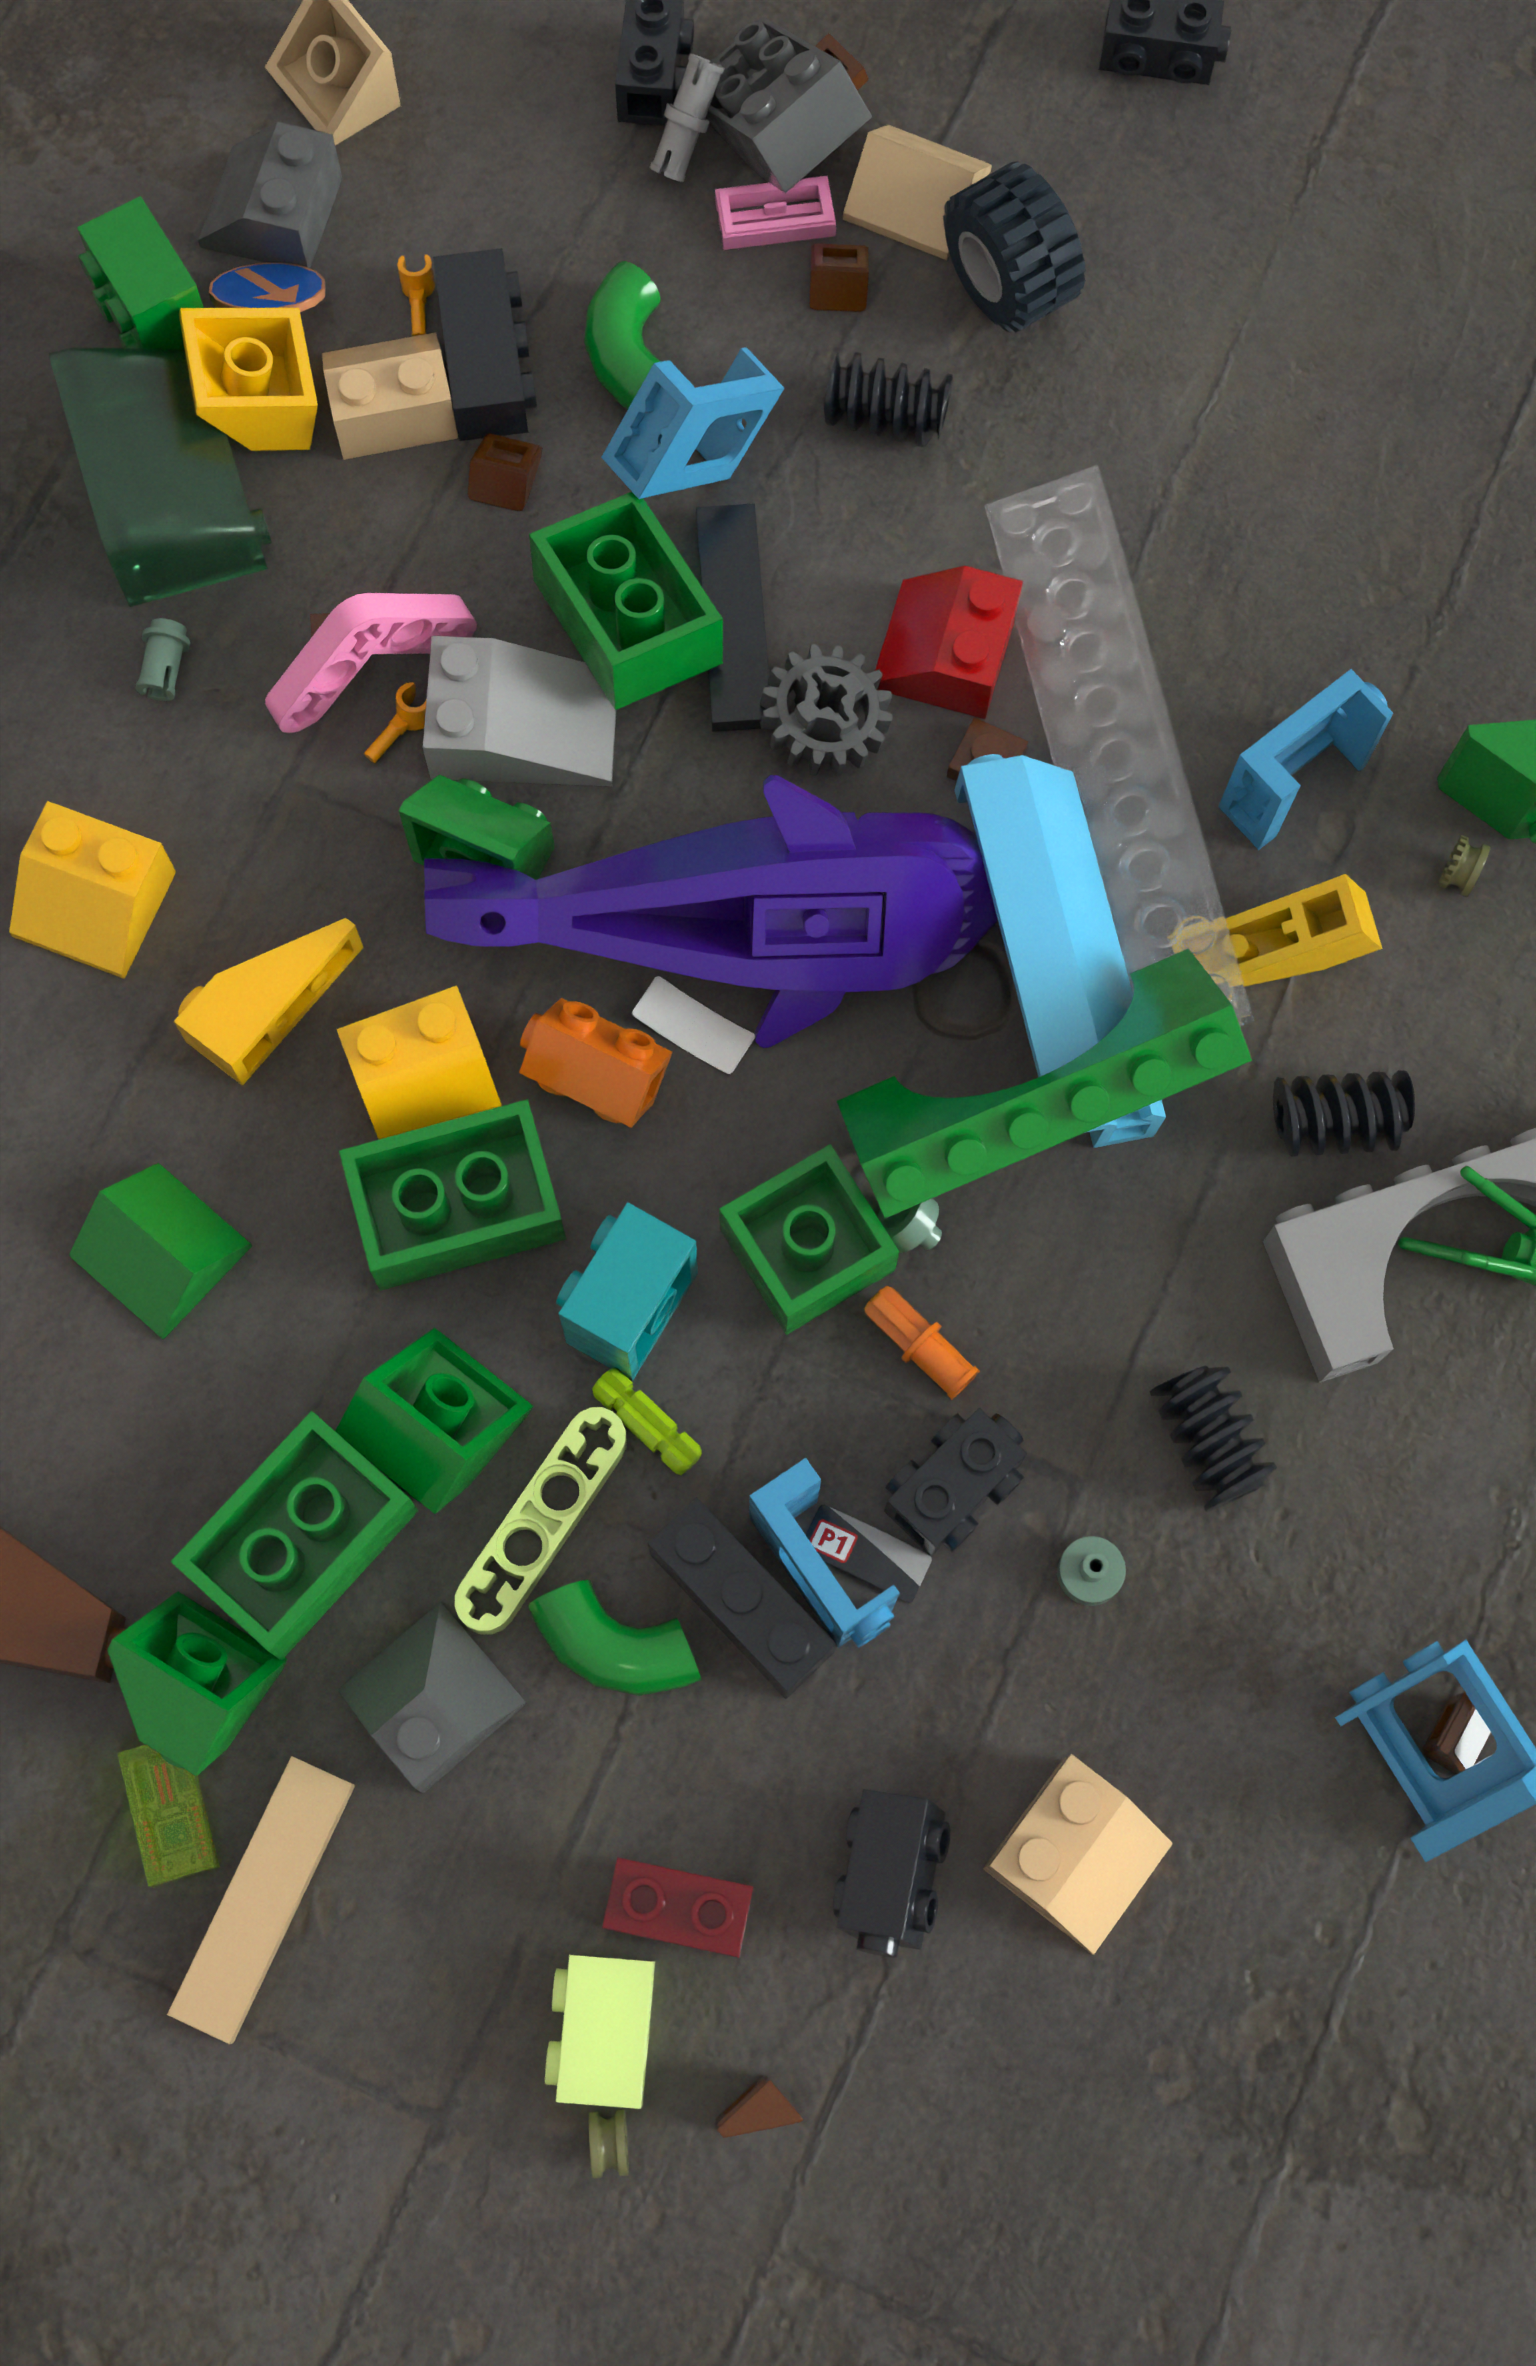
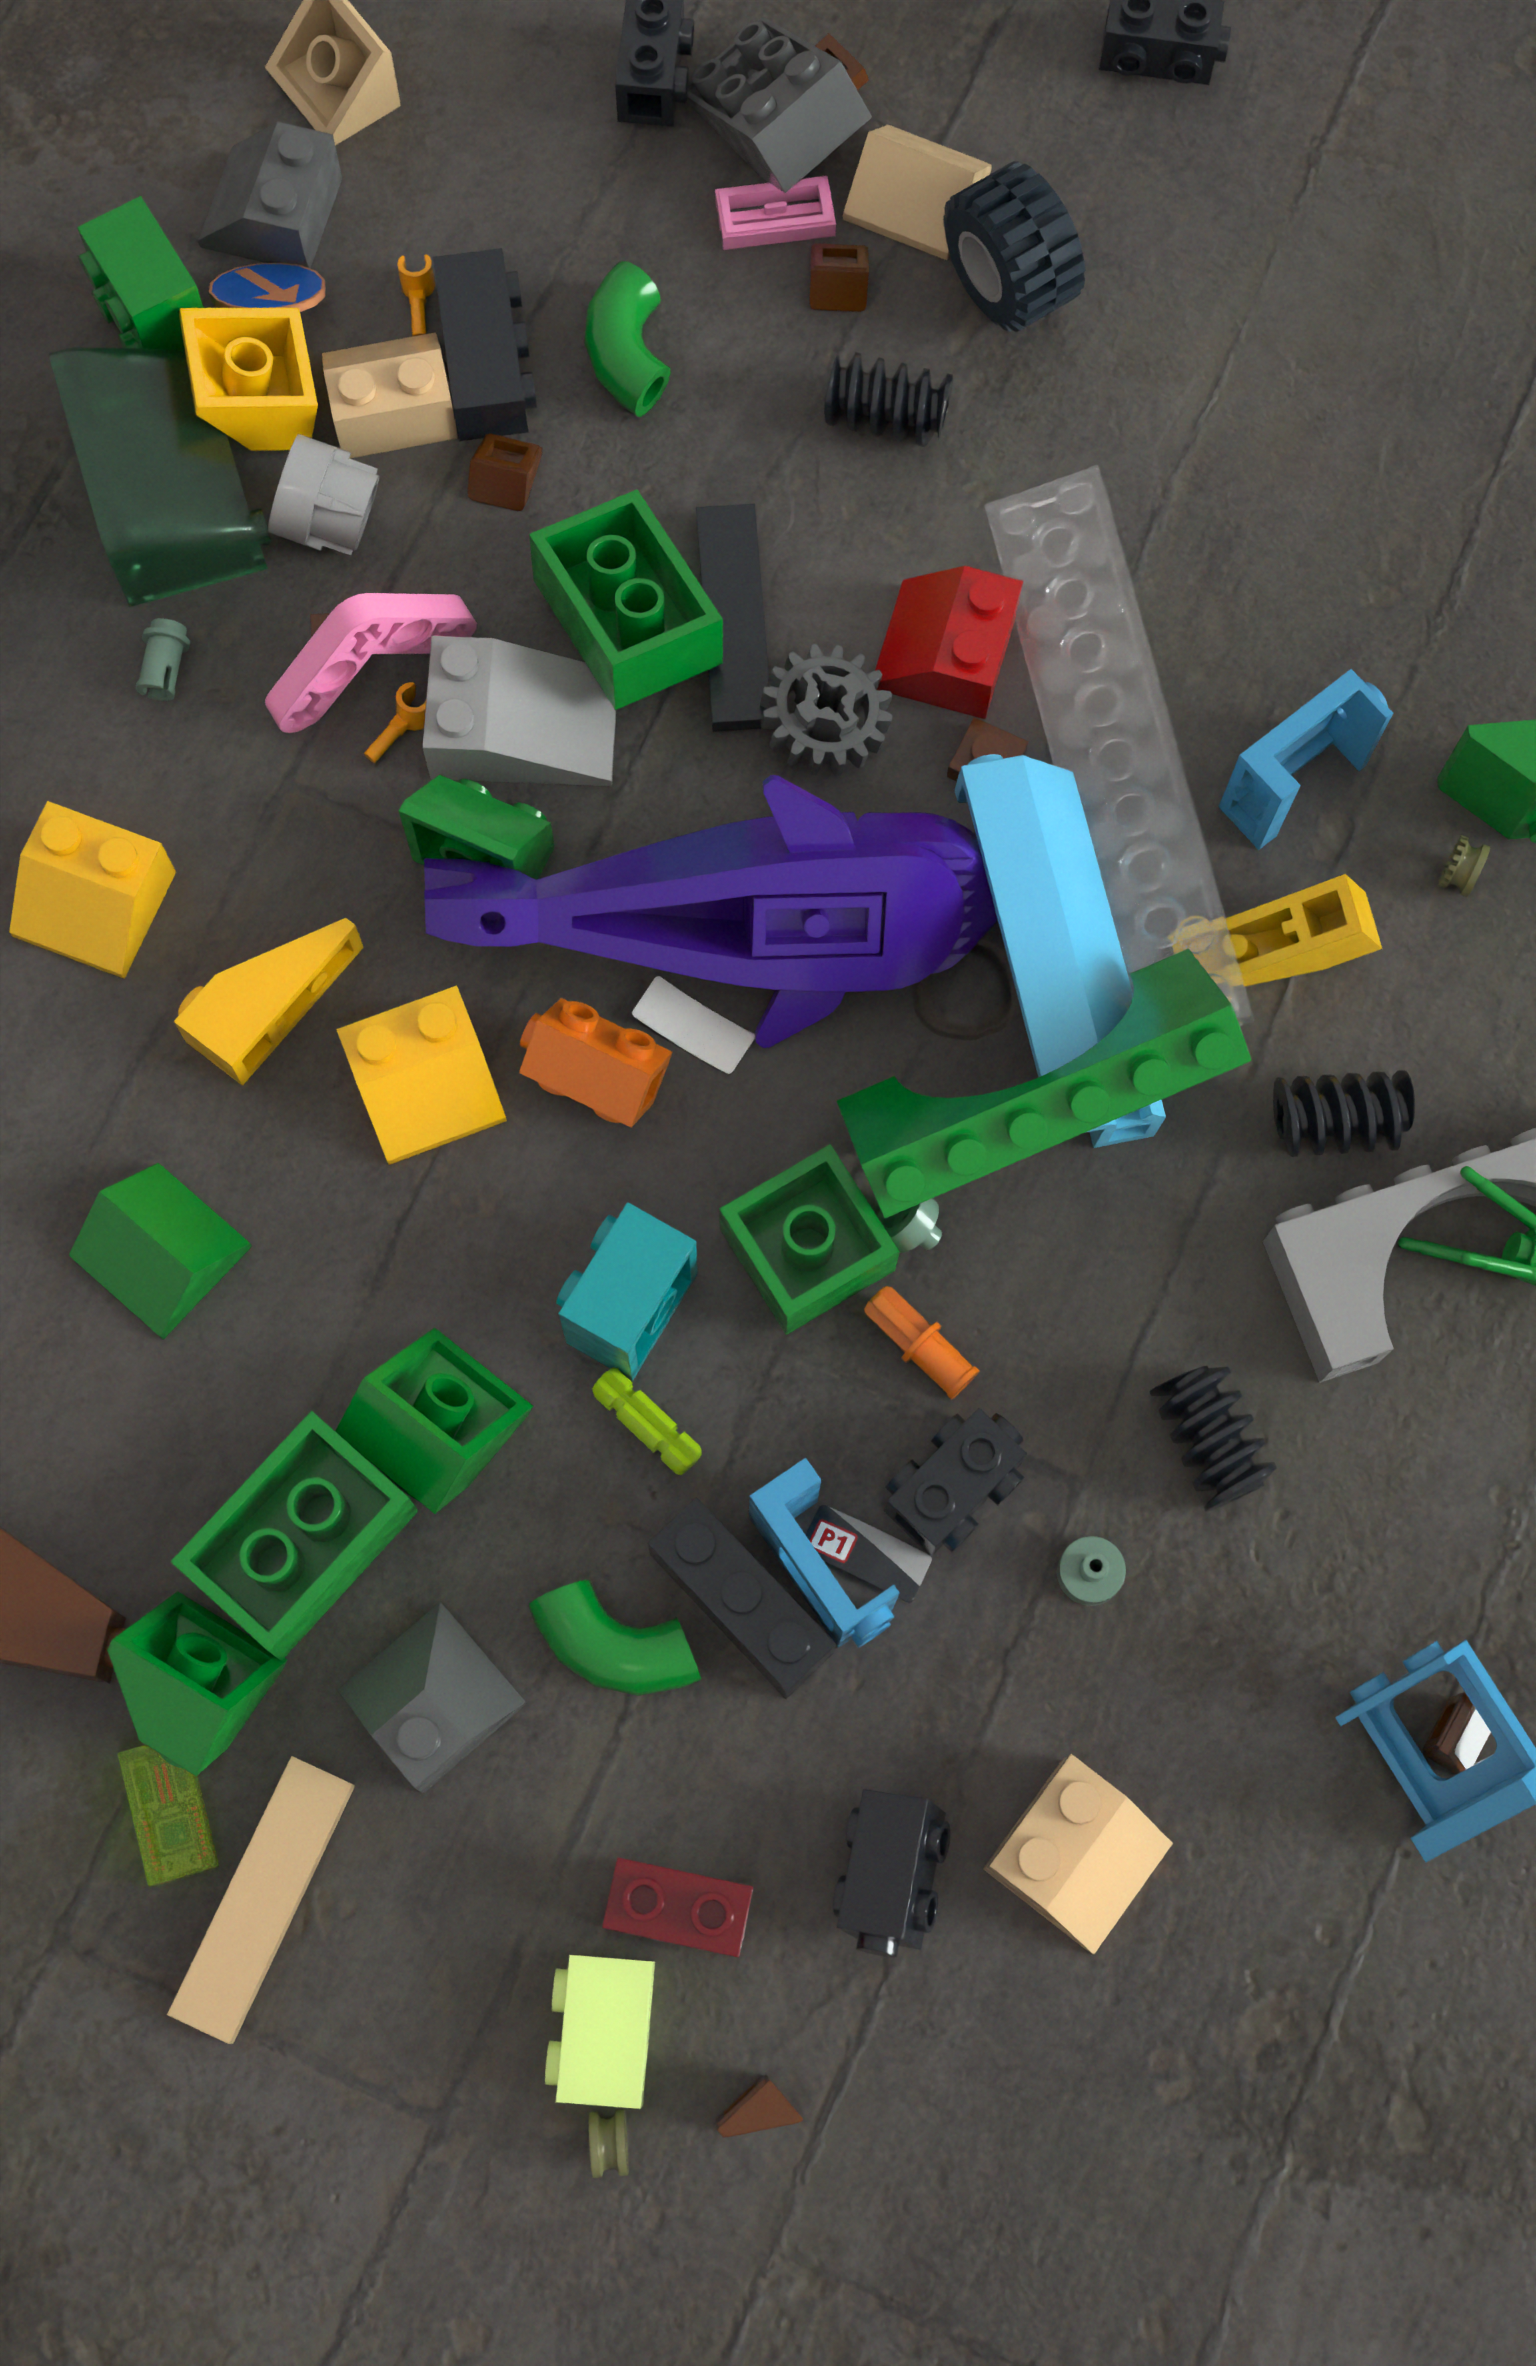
(323, 497): none -> light grey piece
(452, 1195): green brick -> none
(534, 1515): yellowish green beam -> none
(676, 418): dark azure window -> none
(687, 117): light grey pin -> none

